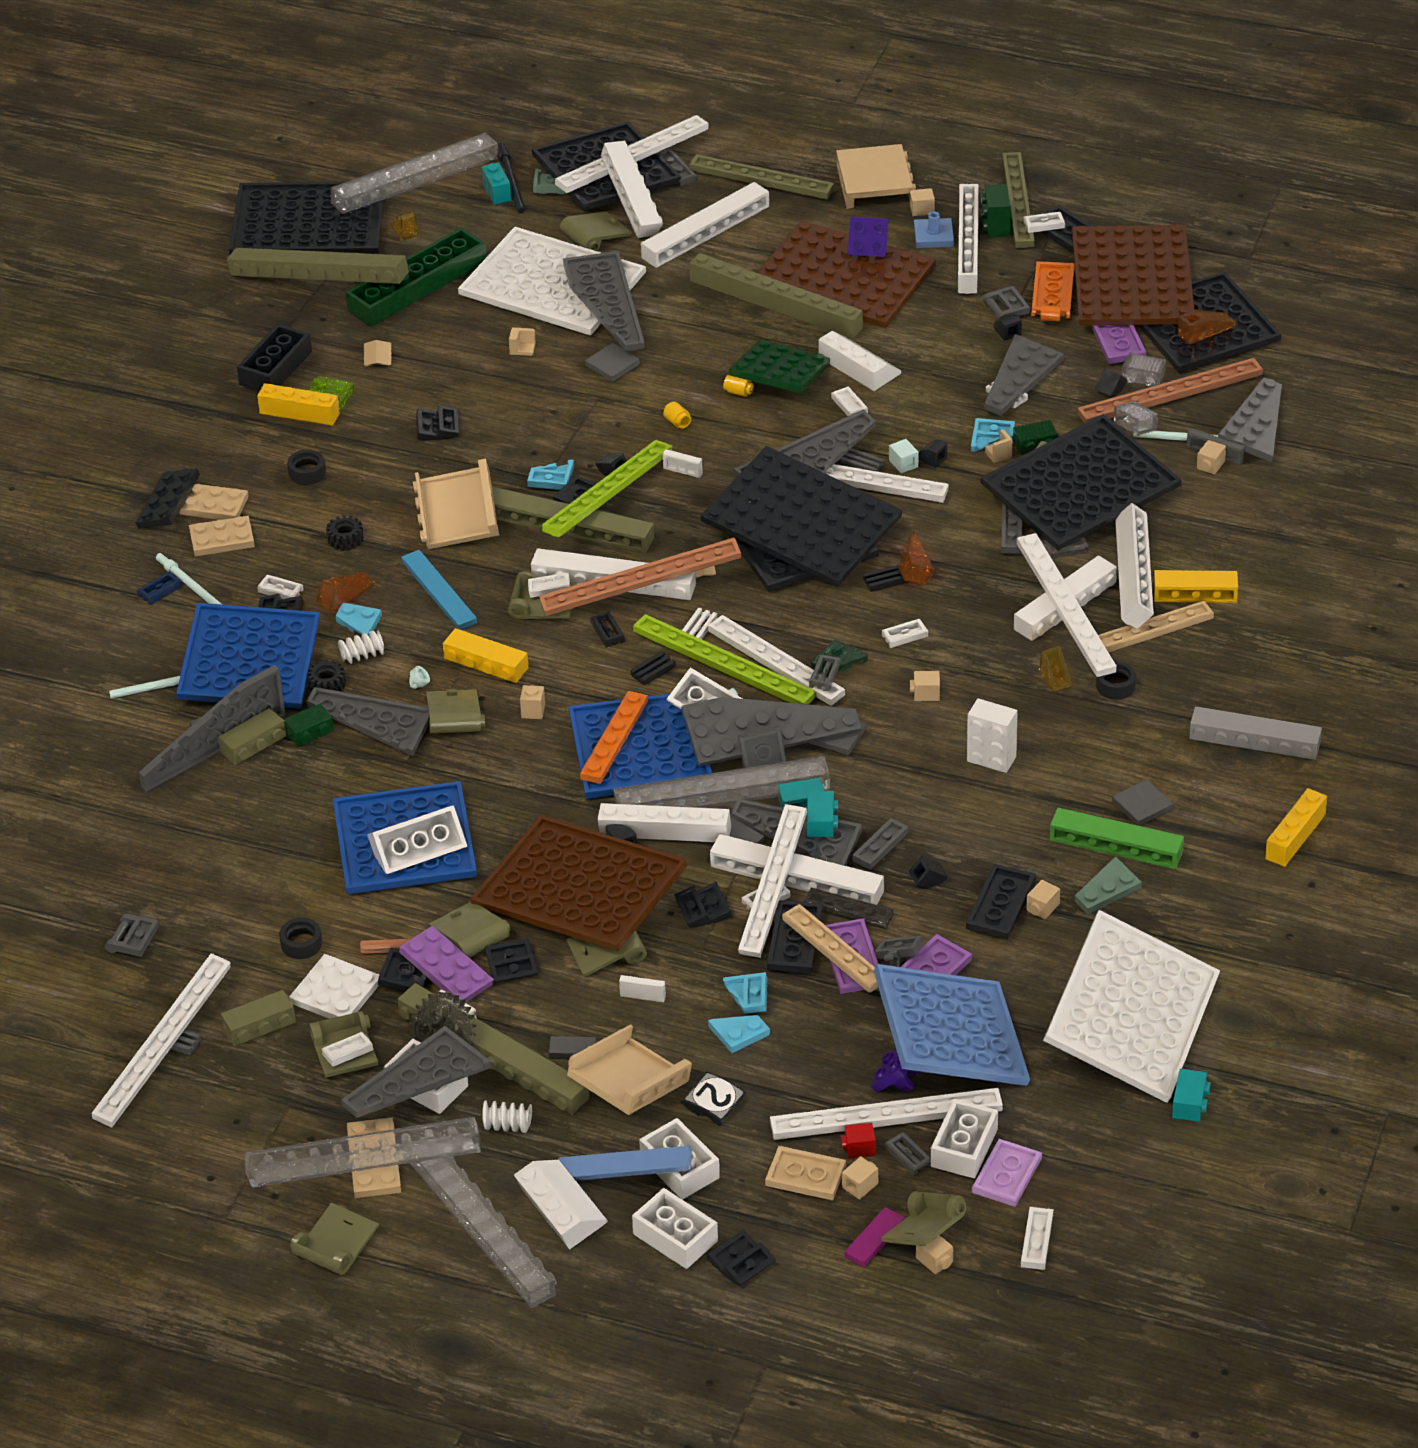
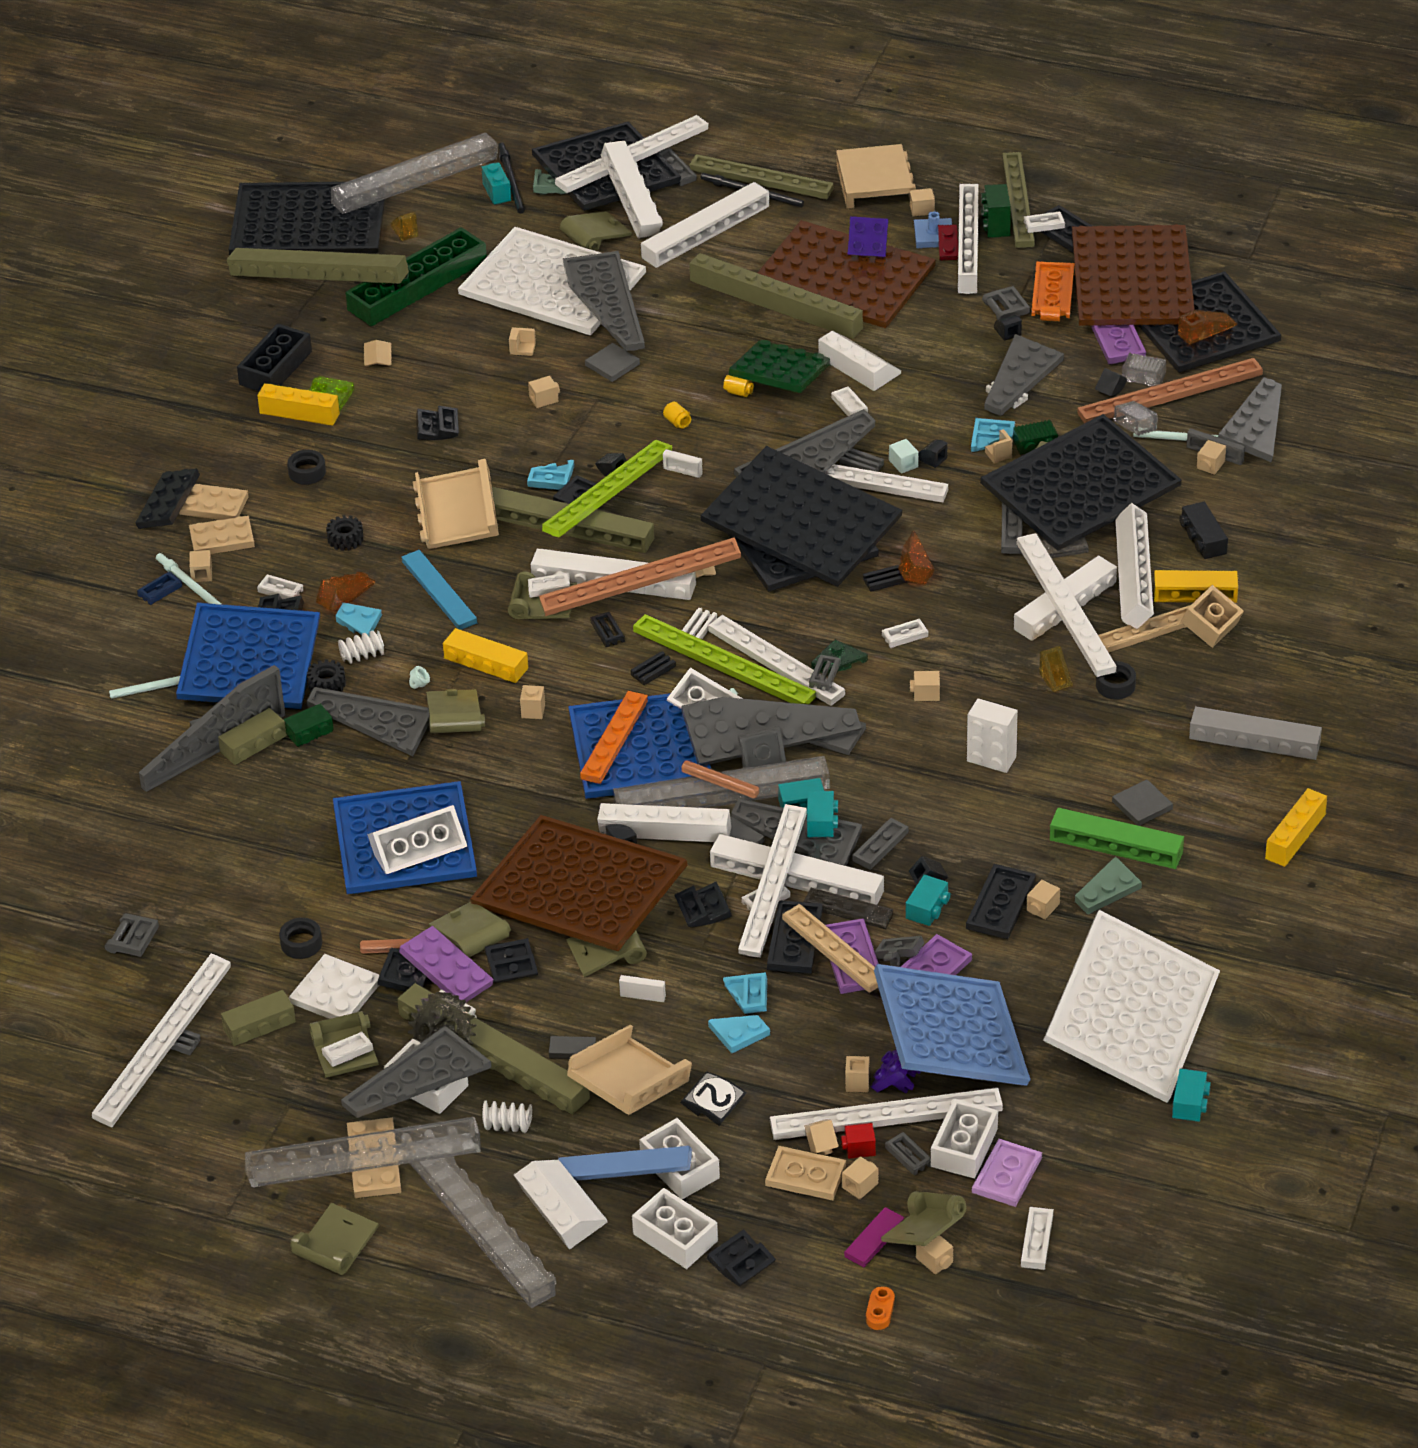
(201, 566): none -> tan brick
(543, 391): none -> tan brick
(720, 181): none -> black bar
(720, 779): none -> nougat axle
(821, 1137): none -> tan brick
(857, 1074): none -> tan panel
(880, 1303): none -> orange plate
(927, 900): none -> teal brick
(948, 242): none -> dark red plate
(1204, 530): none -> black brick
(1212, 616): none -> tan brick

